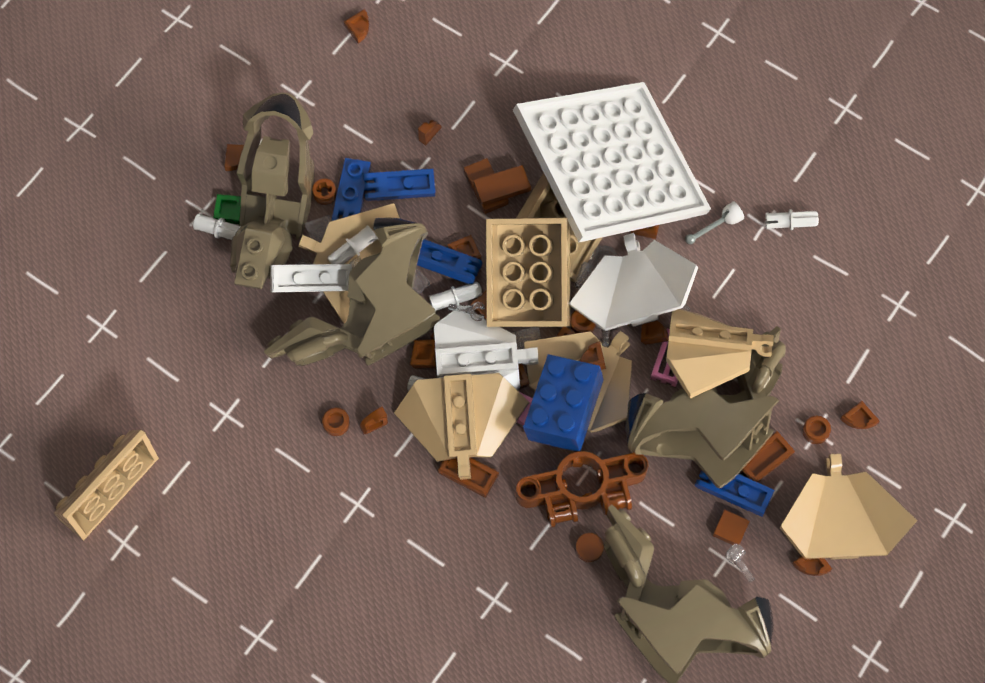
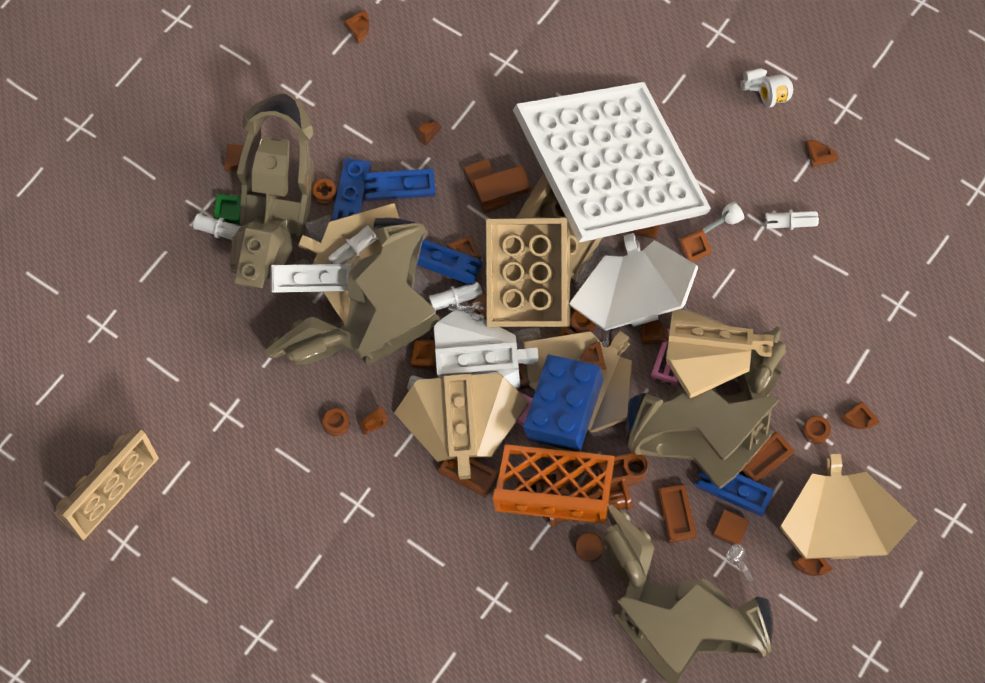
(546, 503): none -> orange fence
(677, 513): none -> dark orange tile
(694, 245): none -> dark orange tile
(771, 88): none -> white piece
(819, 153): none -> dark orange tile

